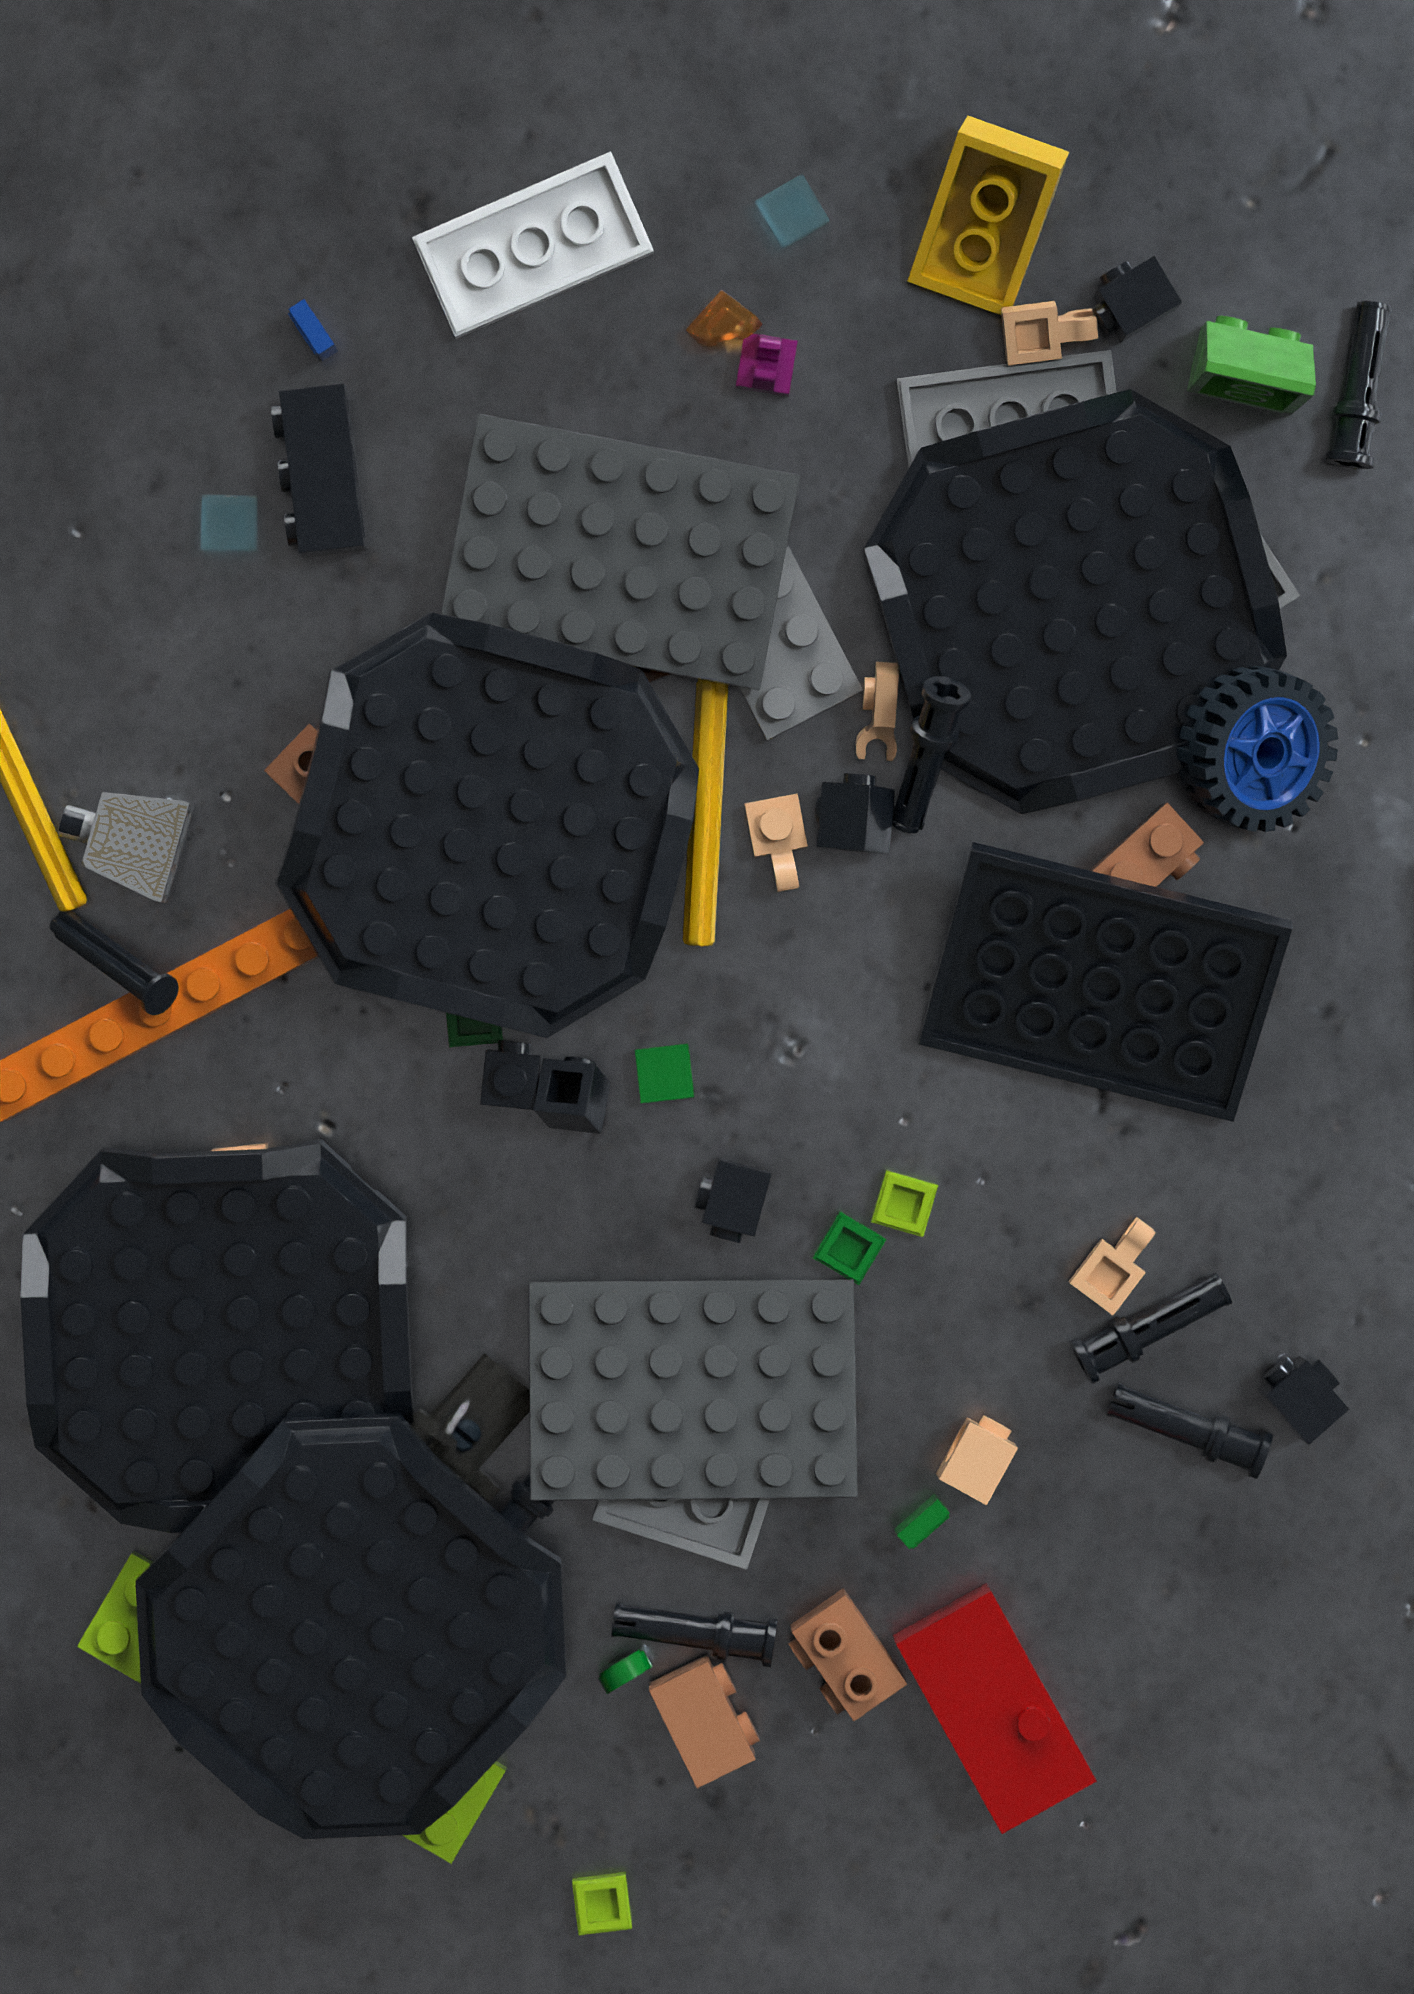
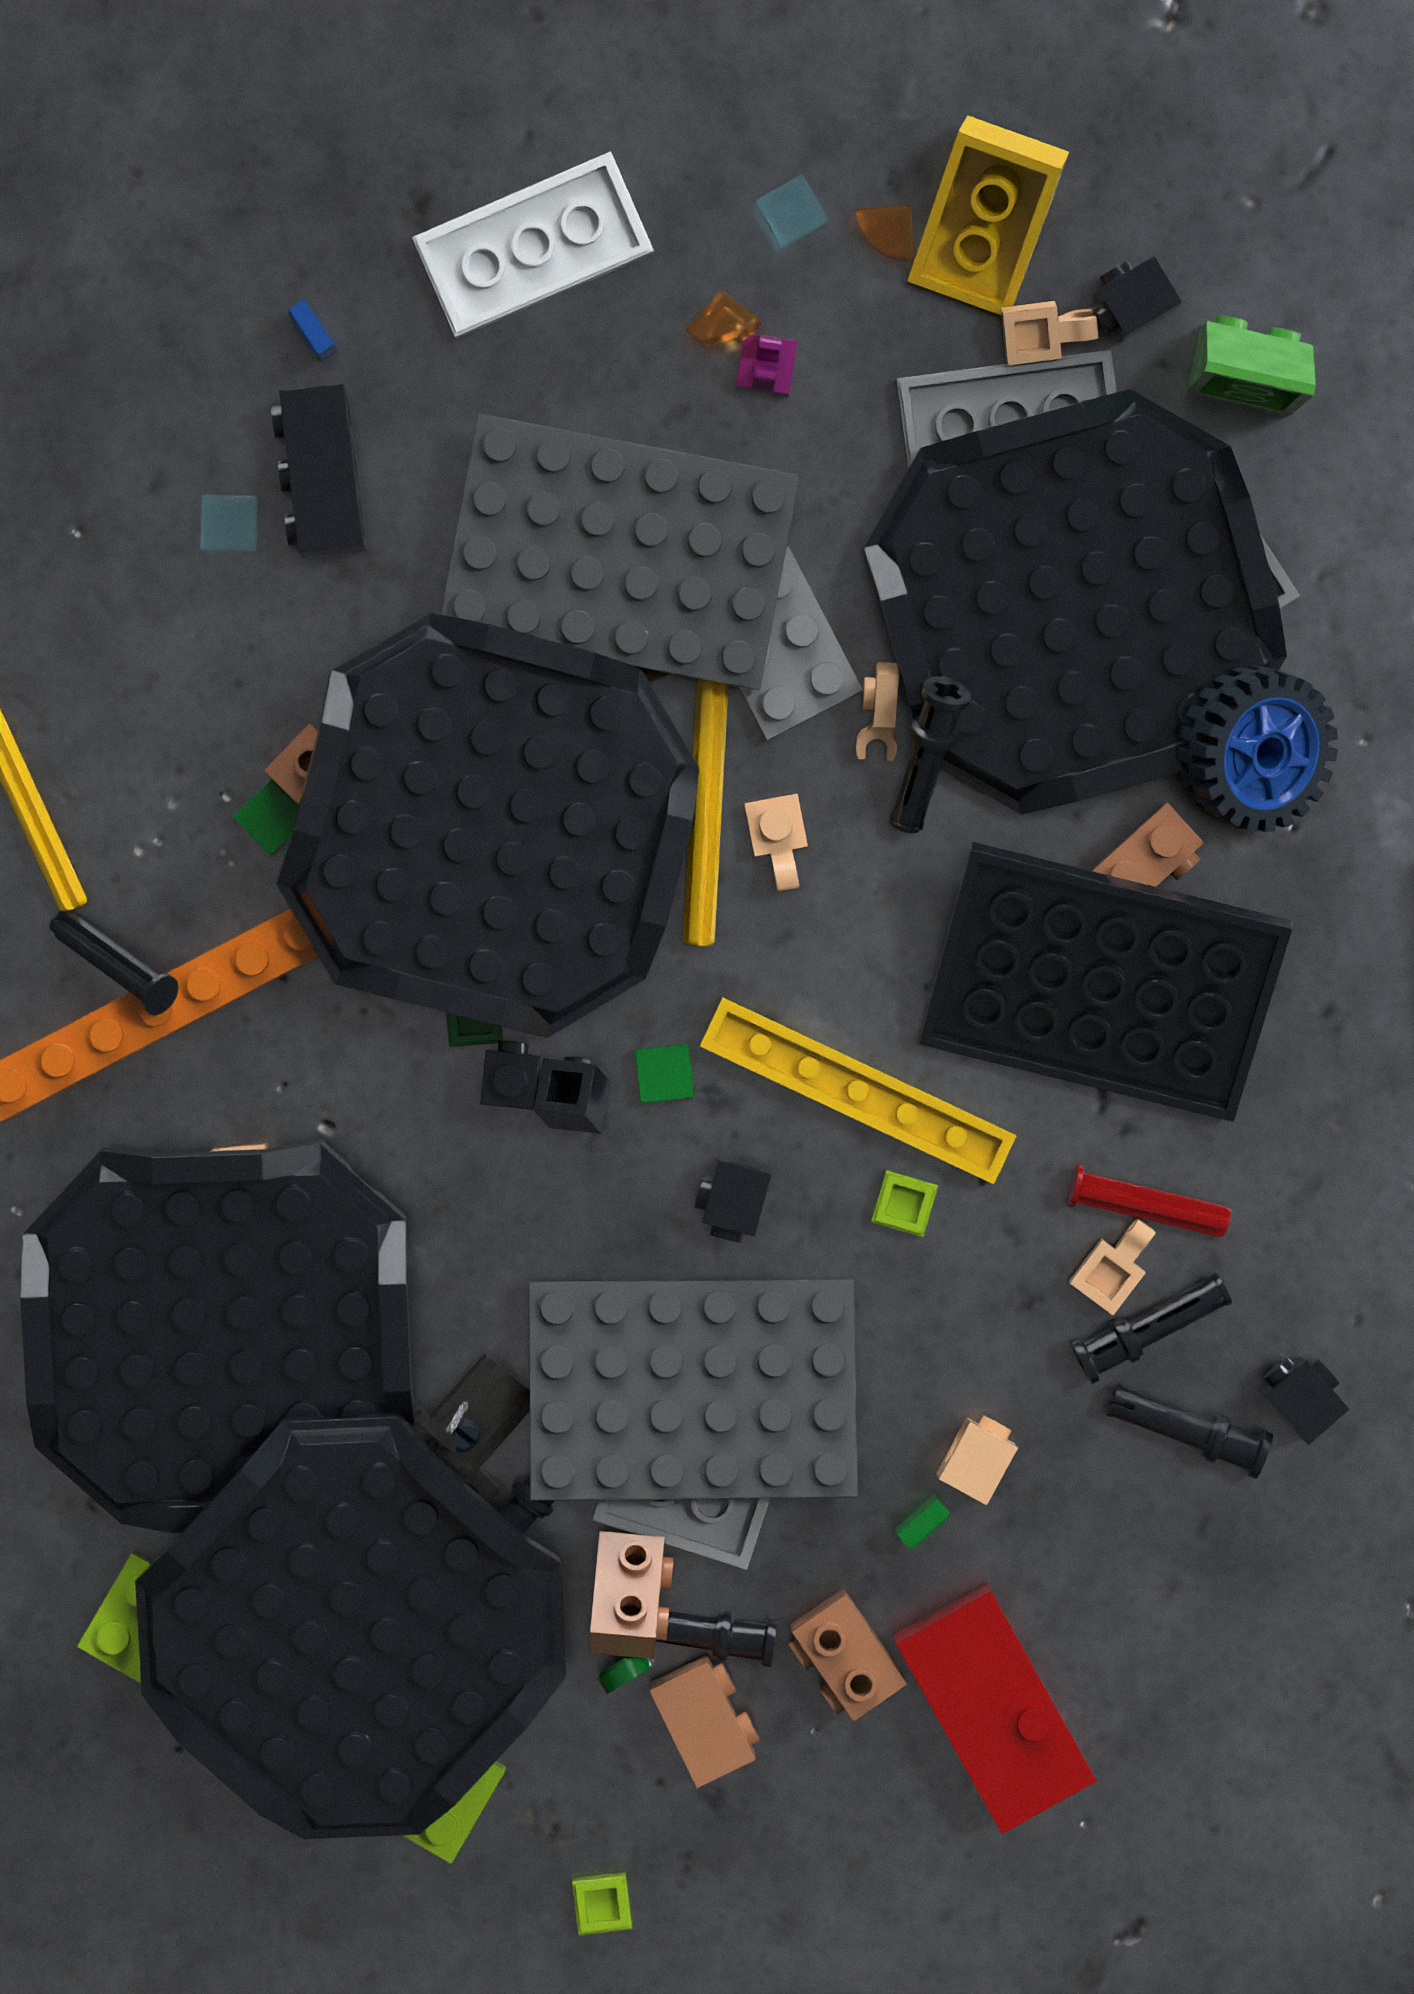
(131, 840): light grey torso -> none
(269, 817): none -> green tile
(627, 1595): none -> brick
(849, 1248): green tile -> none
(855, 815): black brick -> none
(858, 1090): none -> yellow plate
(888, 230): none -> clear orange tile
(1148, 1203): none -> red axle
(1358, 410): black pin -> none

